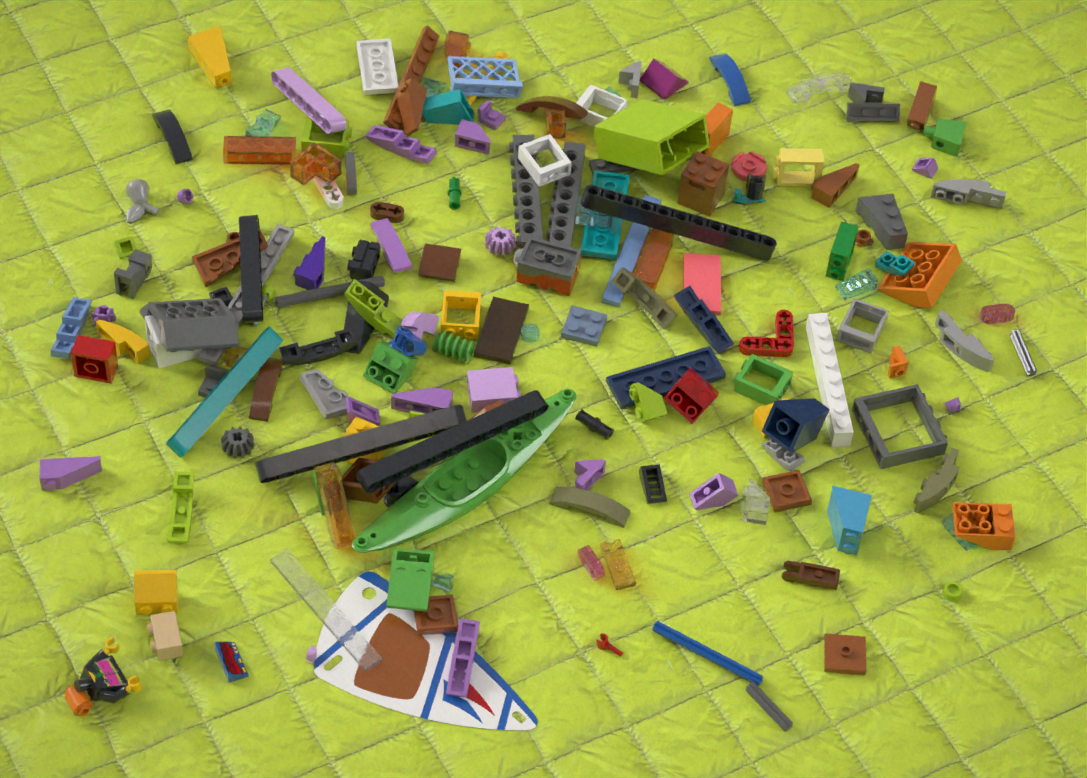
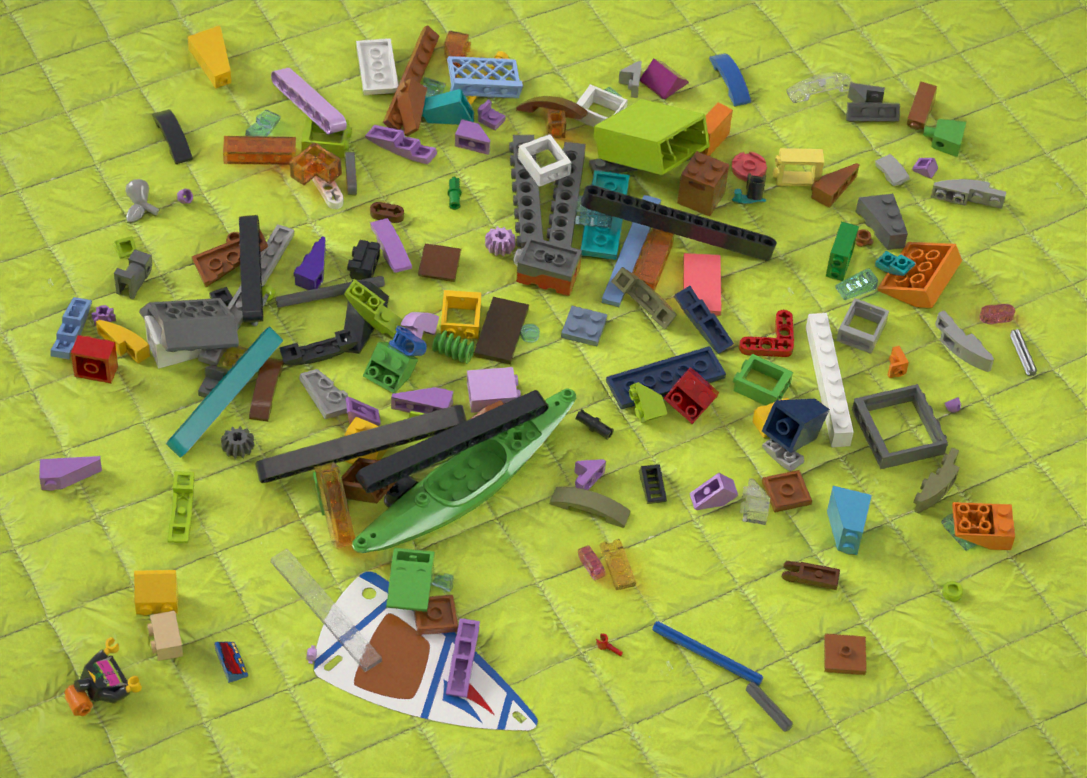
(893, 170): none -> light grey slope

